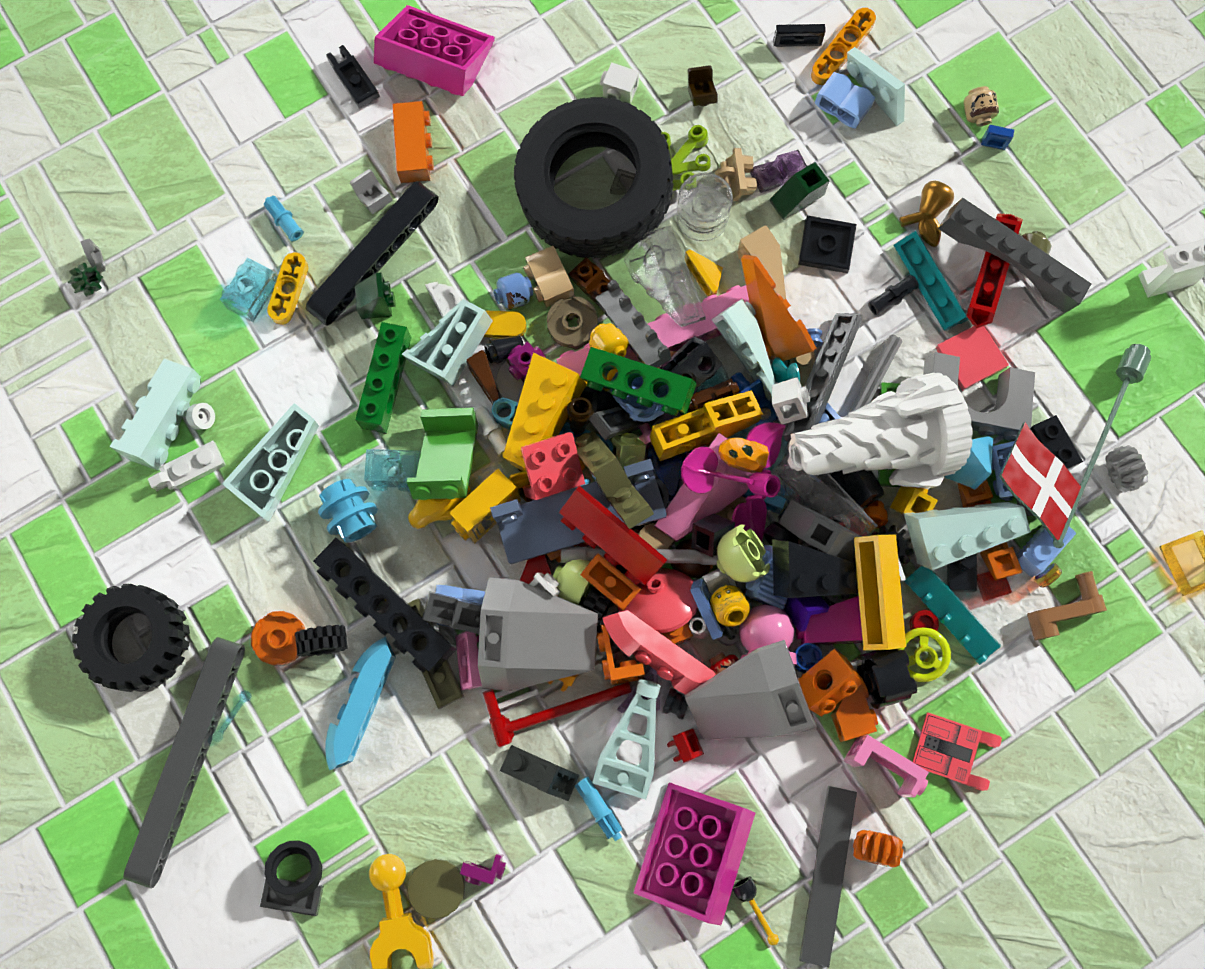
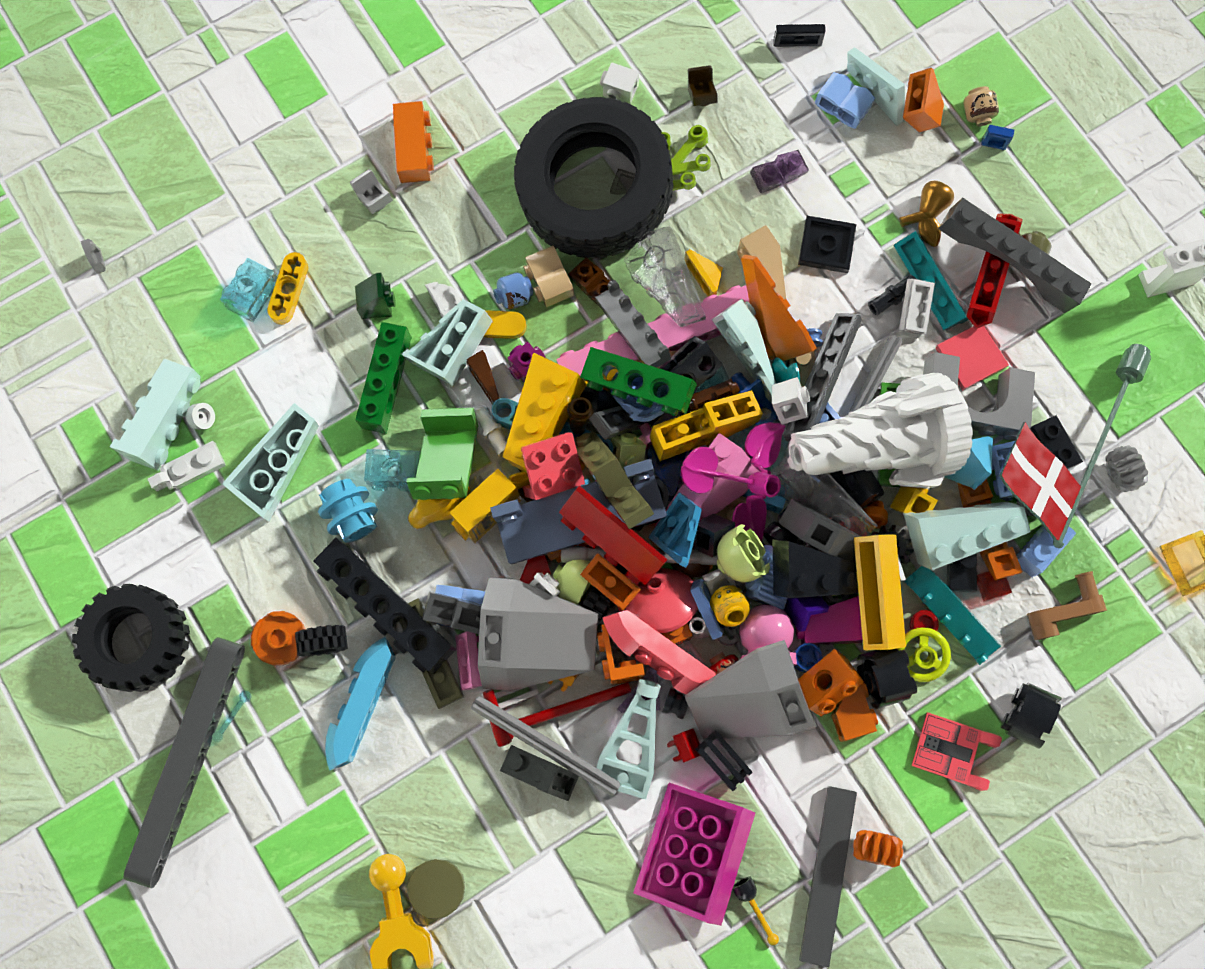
(85, 279): dark green gear -> none
(283, 218): medium azure axle -> none
(287, 849): black tyre -> none
(308, 905): dark grey tile -> none
(353, 78): black hinge -> none
(372, 252): black beam -> none
(432, 50): dark pink slope -> none
(477, 874): magenta bracket -> none
(499, 349): black cone -> none
(507, 385): light grey tile -> none
(545, 746): none -> light grey axle
(570, 308): dark tan plate -> none
(599, 809): medium azure piece -> none
(609, 339): yellow head -> none
(678, 529): none -> dark azure wing
(704, 206): clear wheel -> none
(734, 171): tan hips -> none
(738, 776): none -> black tile
(744, 454): light orange rock -> none
(800, 191): dark green slope -> none
(843, 46): light orange beam -> none
(868, 747): bright pink panel -> none
(916, 306): none -> white plate
(923, 101): none -> orange slope
(1032, 715): none -> black brick
(1048, 576): clear orange tile -> none

